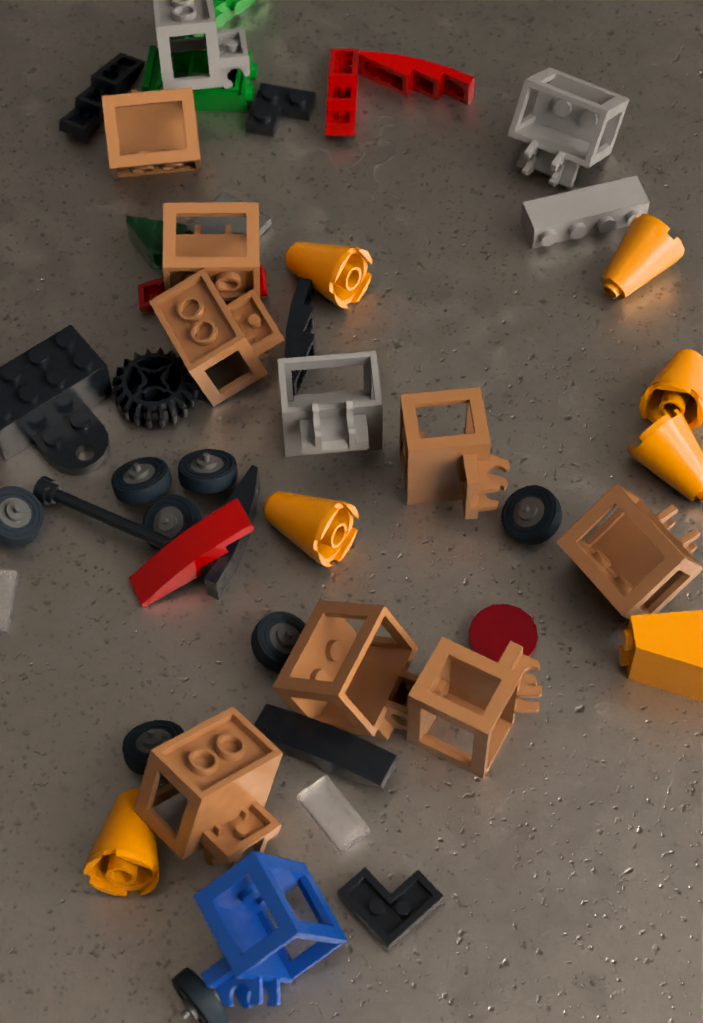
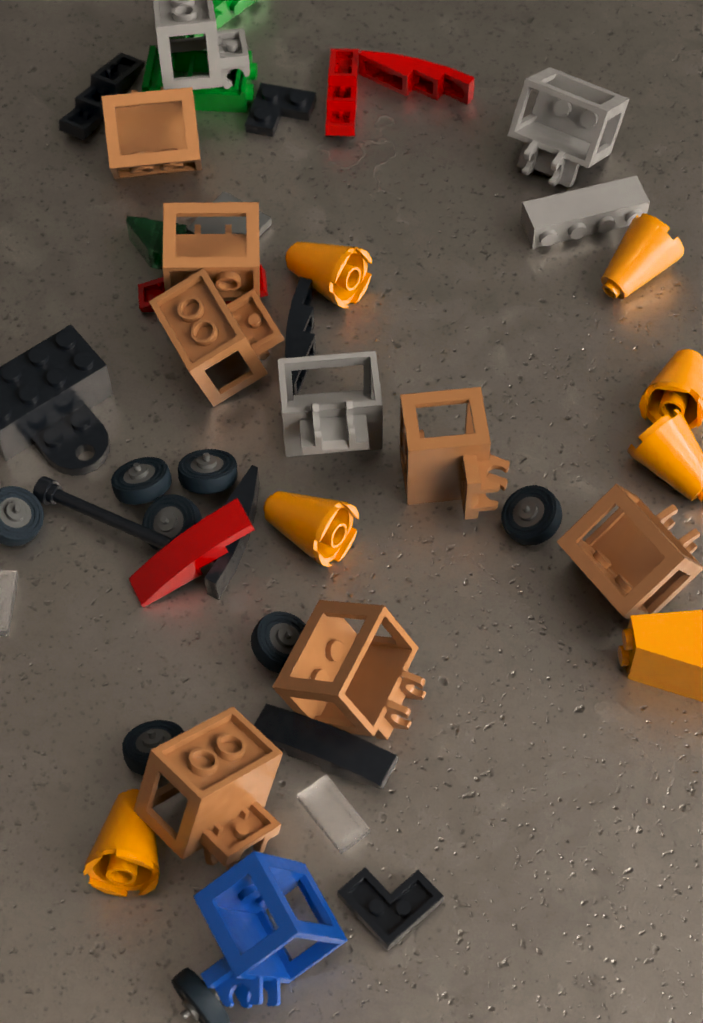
(154, 399): black gear -> none
(473, 696): medium nougat piece -> none
(497, 626): dark red tile -> none

